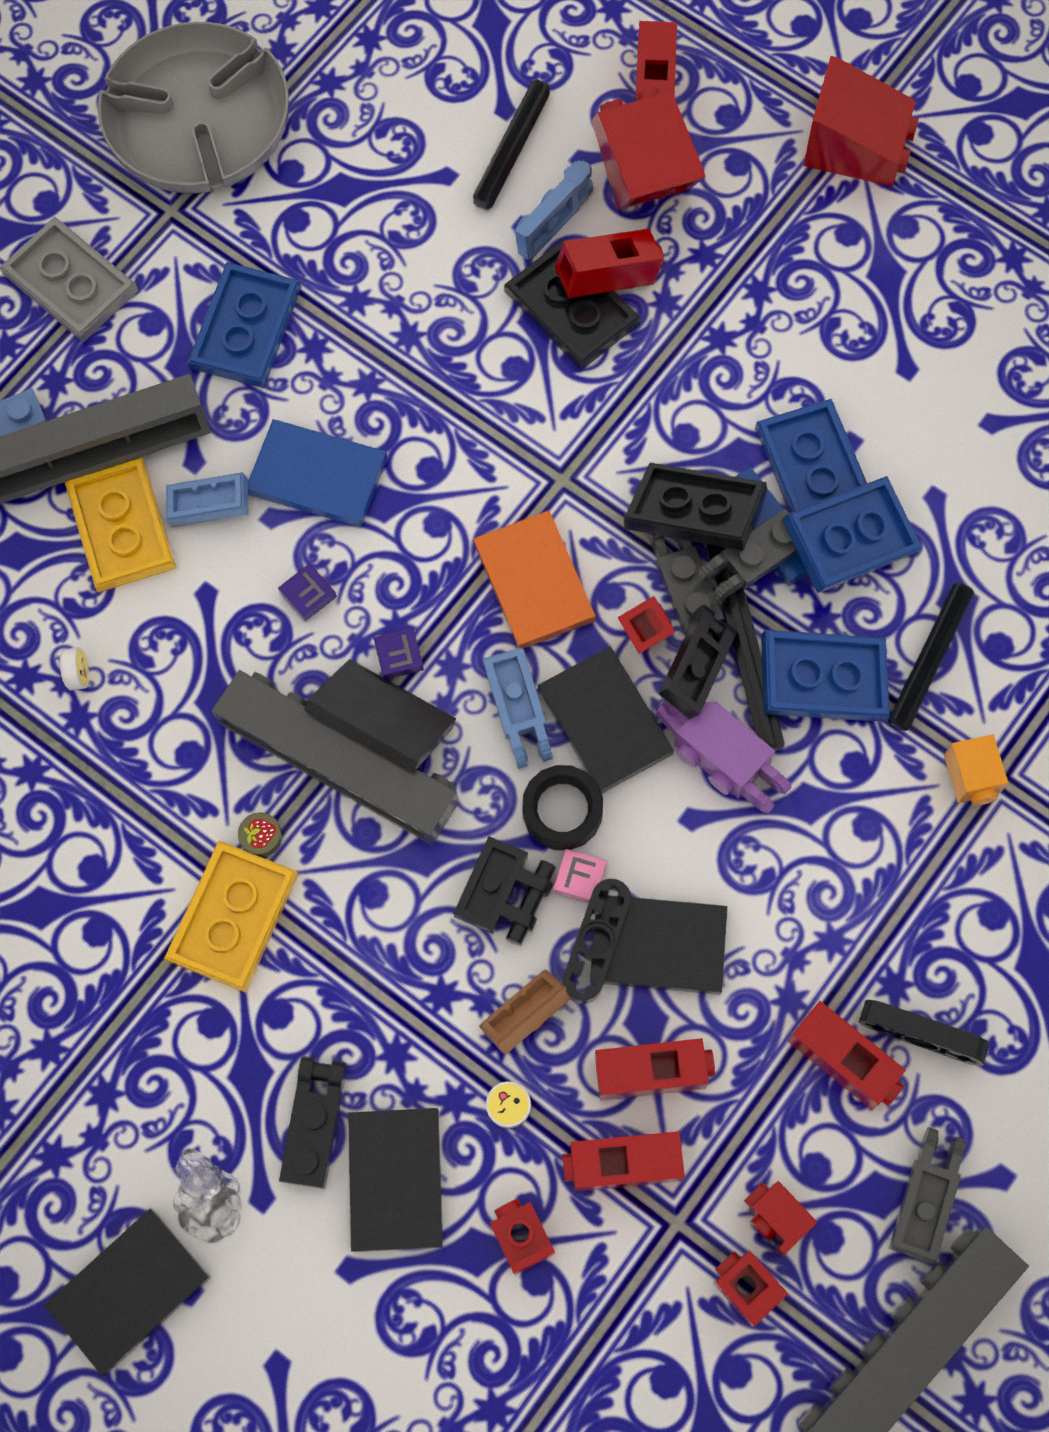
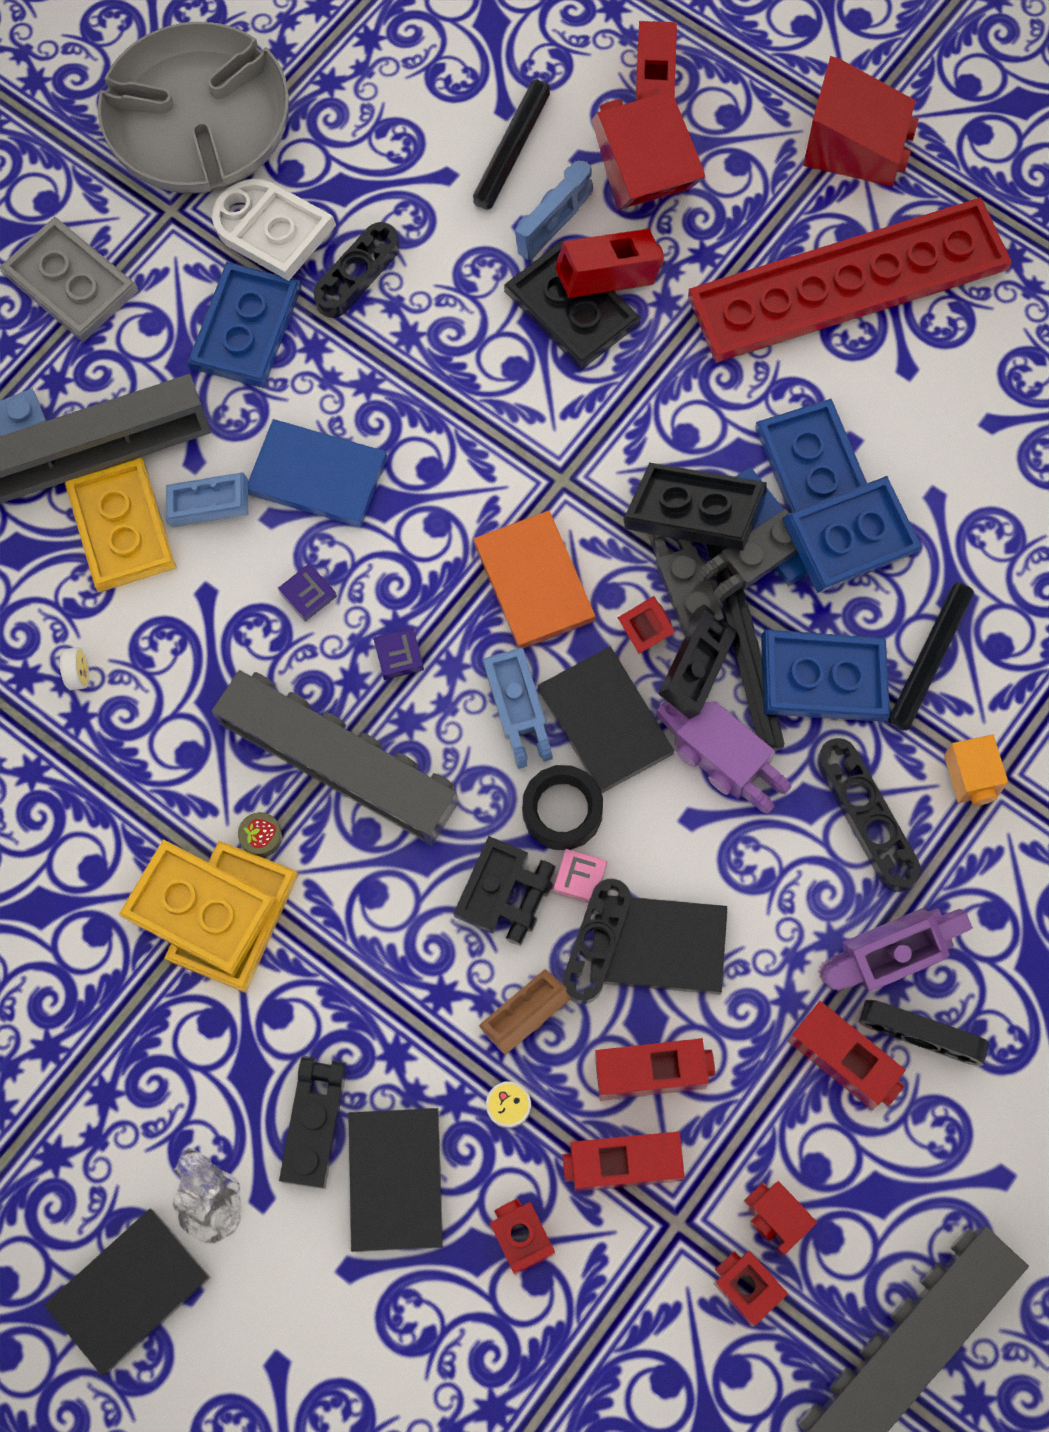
(198, 907): none -> yellow tile
(272, 227): none -> white plate
(357, 253): none -> black beam
(380, 715): black tile -> none
(848, 279): none -> red plate
(874, 811): none -> black beam
(895, 949): none -> medium lavender hinge
(928, 1201): dark grey hinge -> none

